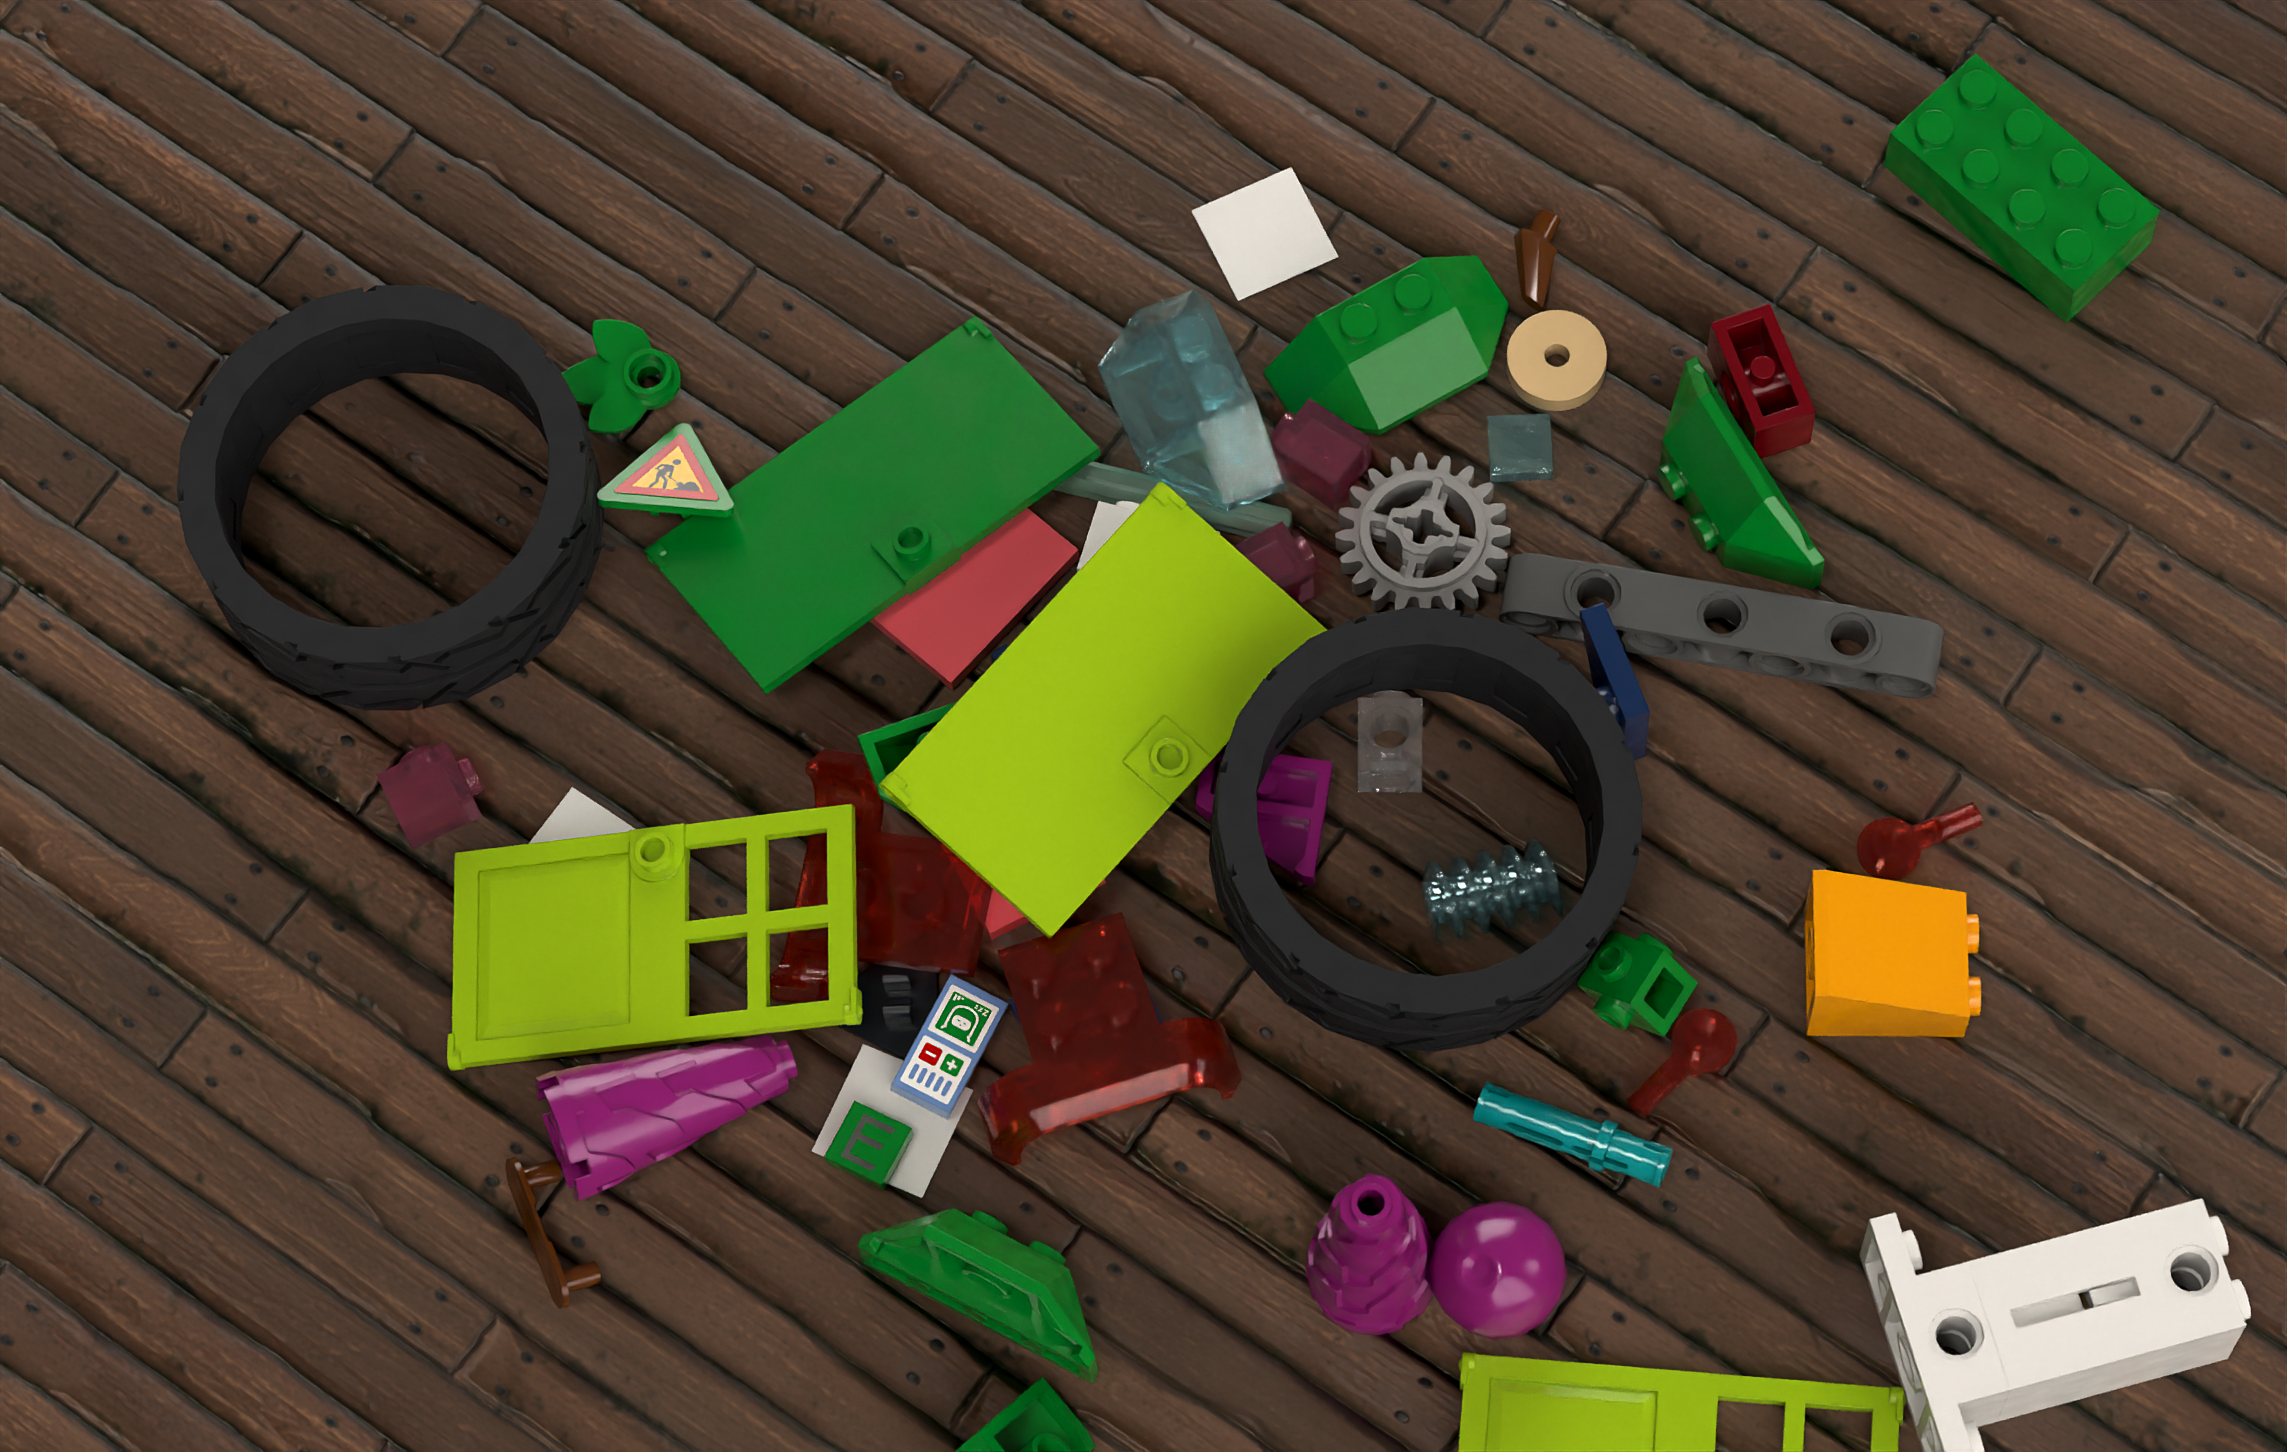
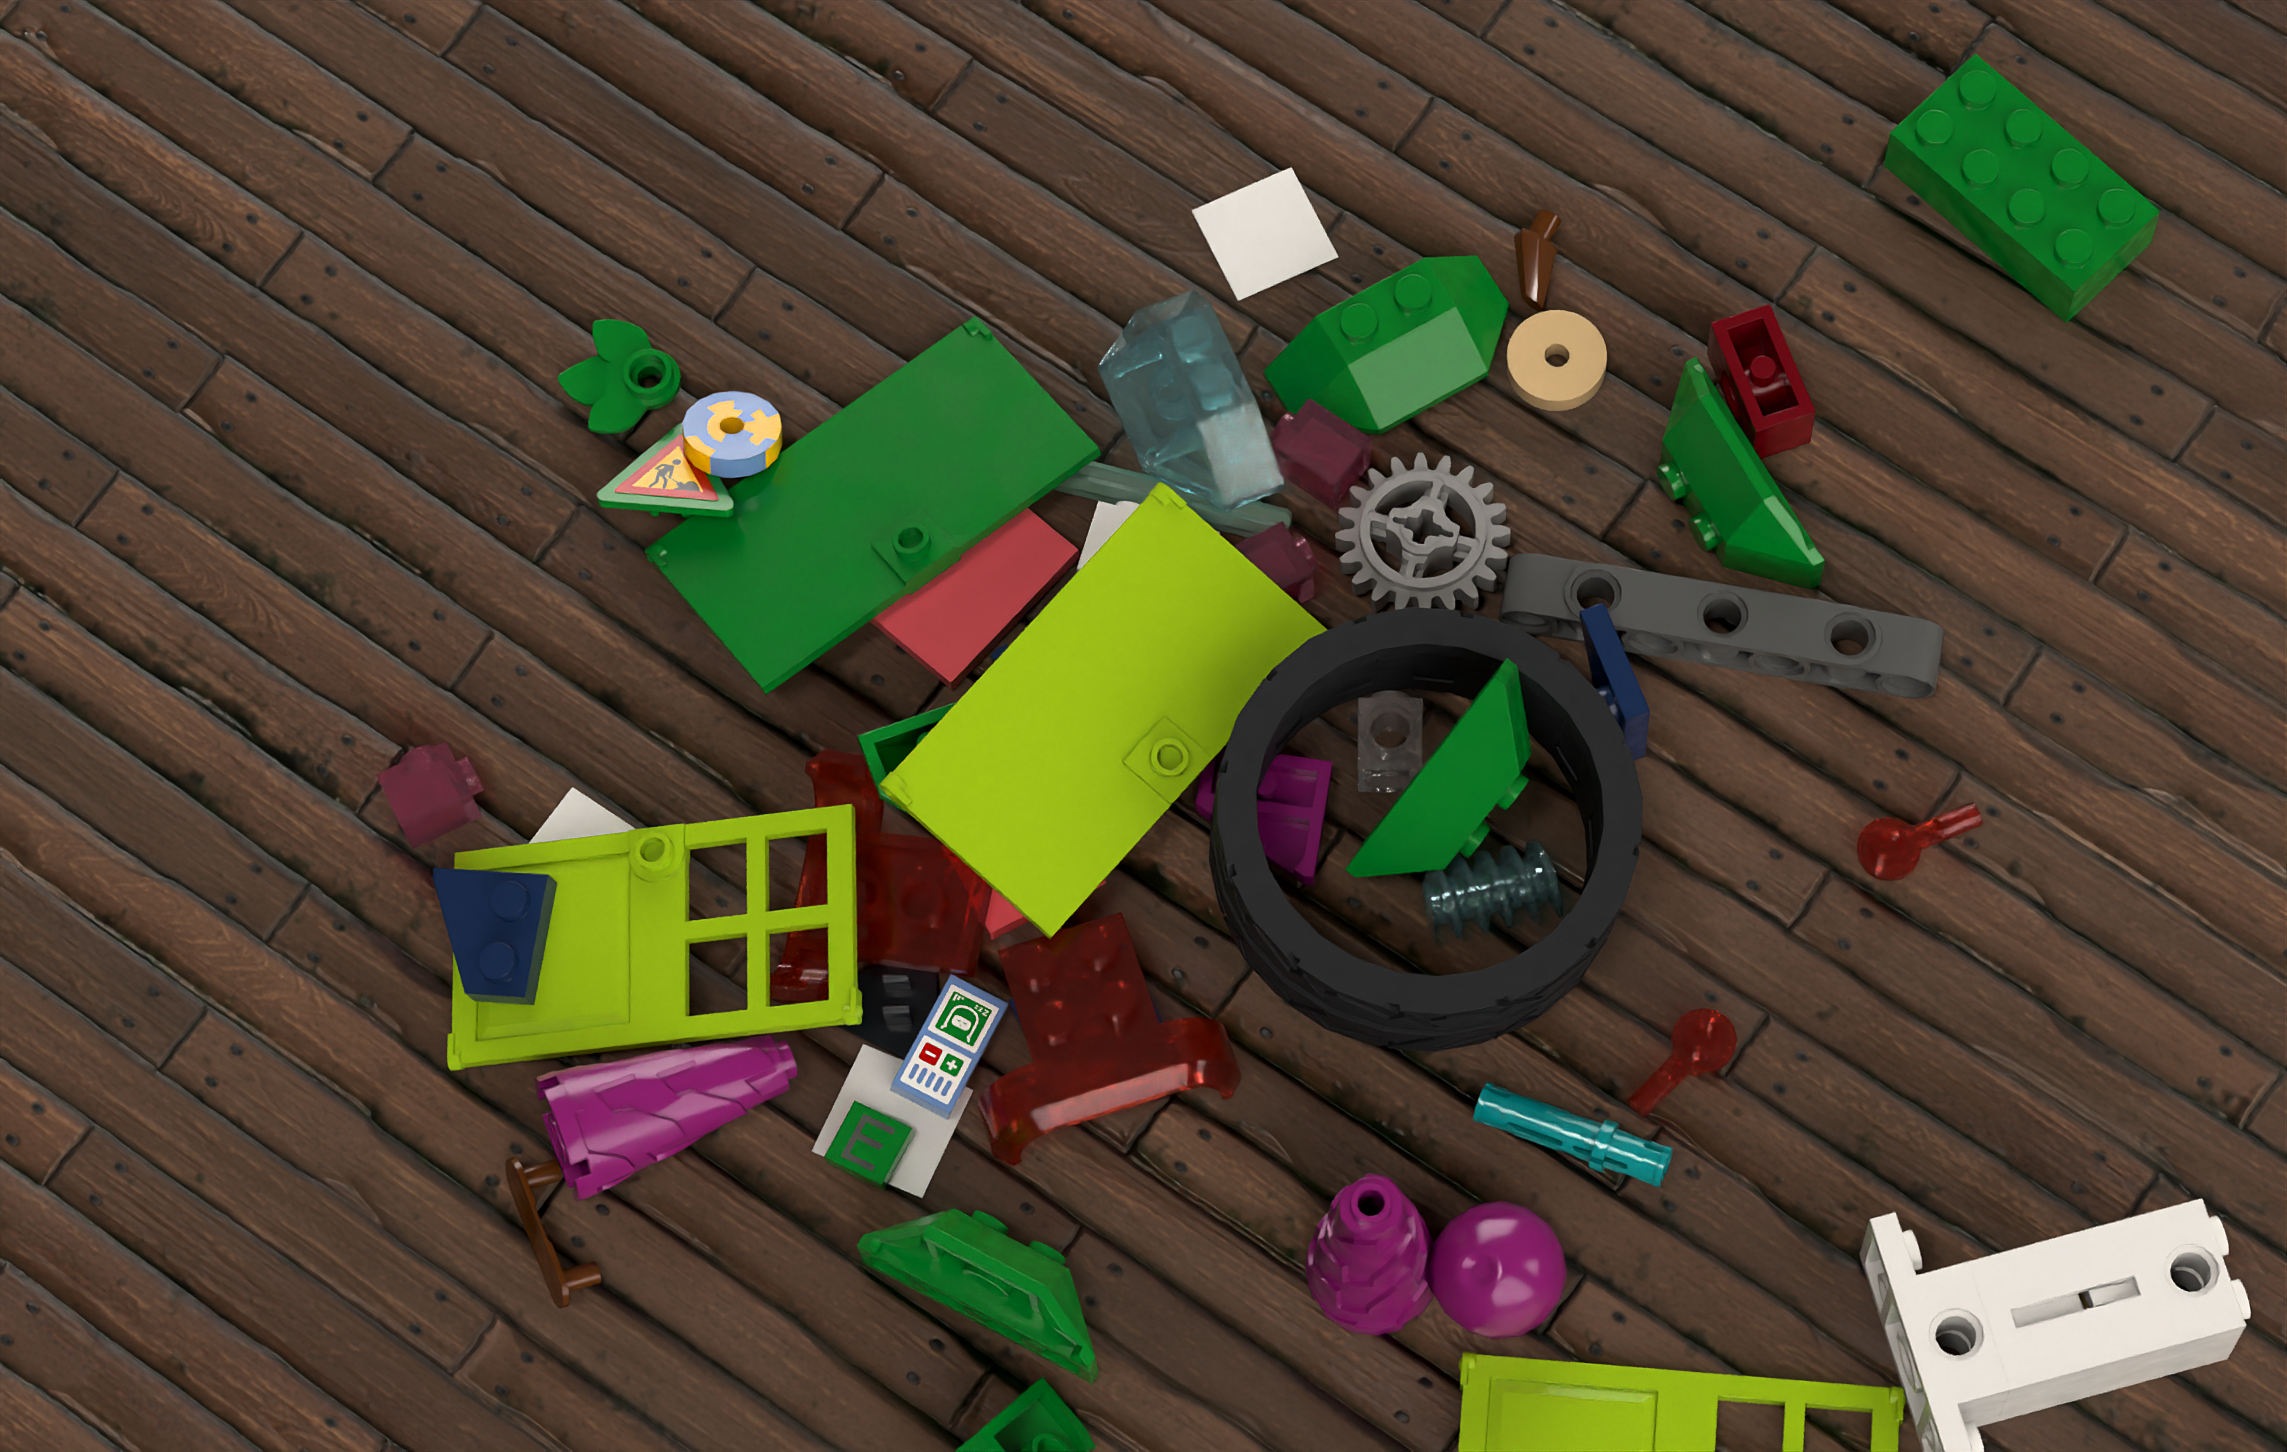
(333, 347): black tyre -> none
(497, 930): none -> dark blue wing
(732, 434): none -> piece
(1455, 787): none -> green wedge
(1520, 447): clear light blue tile -> none
(1636, 983): green brick -> none
(1887, 958): light orange slope -> none

